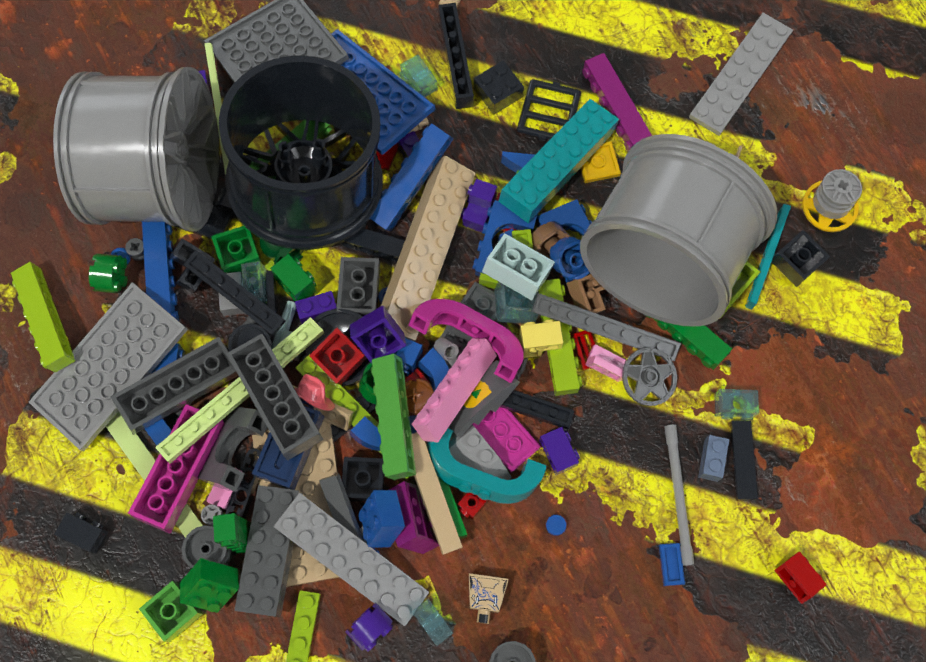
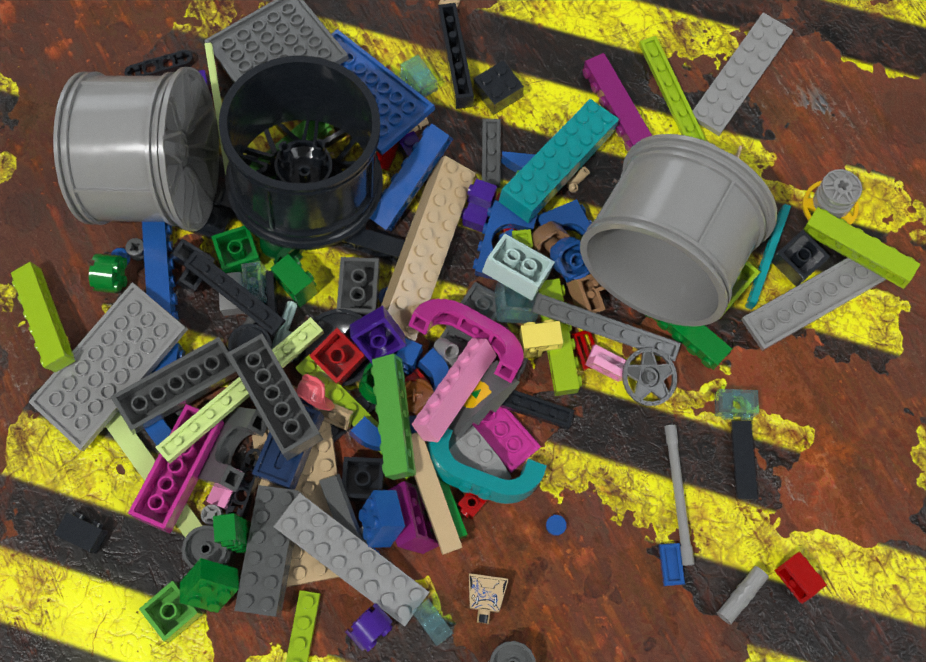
(159, 64): none -> black beam
(315, 306): dark purple brick -> none
(487, 281): lime tile -> none
(491, 151): none -> dark grey tile
(525, 113): black bar -> none
(559, 451): dark purple brick -> none
(573, 183): none -> tan arm
(601, 164): yellow tile -> none
(670, 88): none -> lime plate
(713, 458): sand blue brick -> none
(742, 595): none -> light grey axle
(809, 302): none -> light grey plate
(861, 248): none -> lime brick

